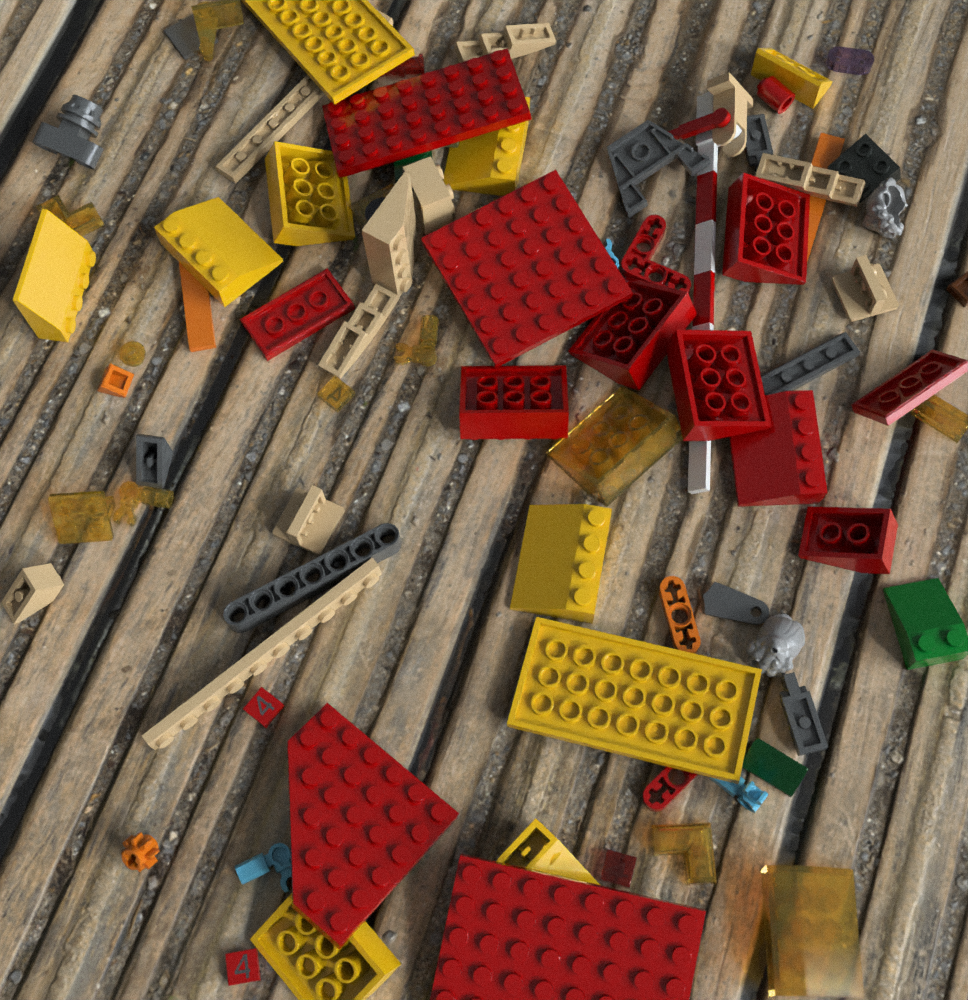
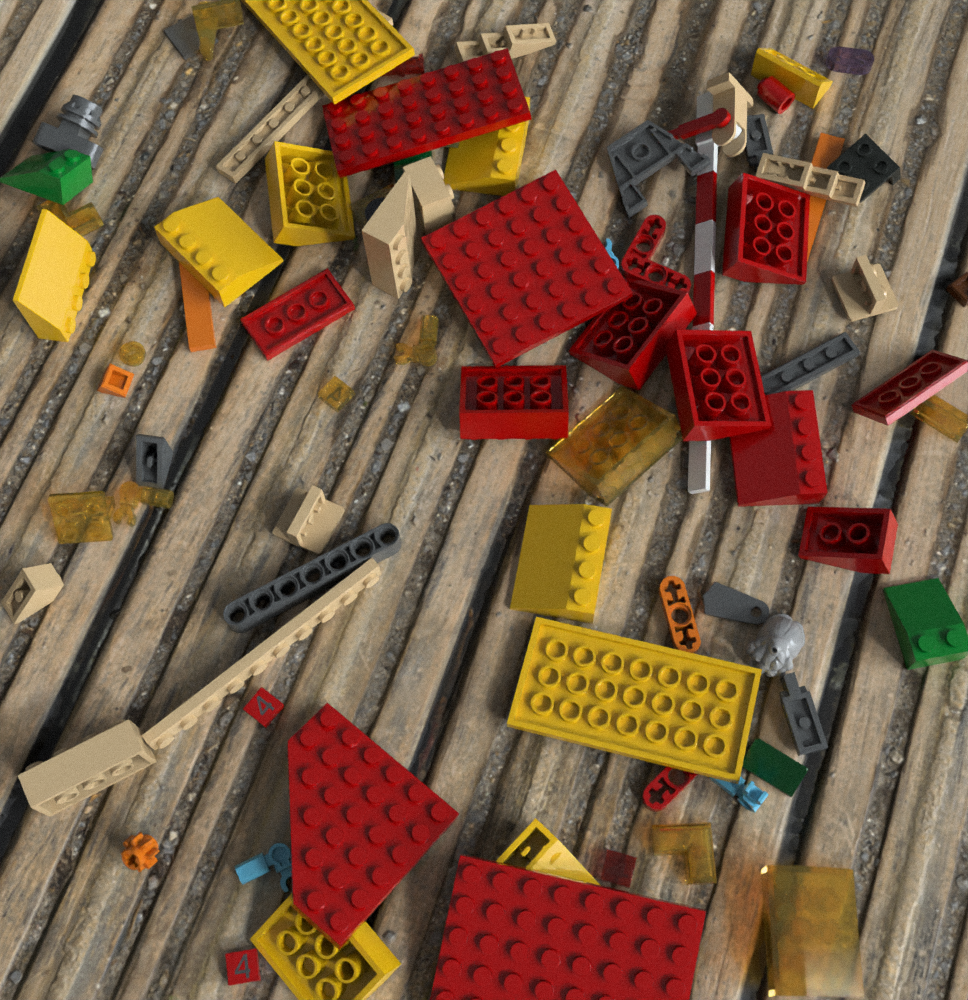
(52, 175): none -> green slope
(86, 768): none -> tan brick
(359, 331): tan slope -> none
(884, 209): light grey hair -> none

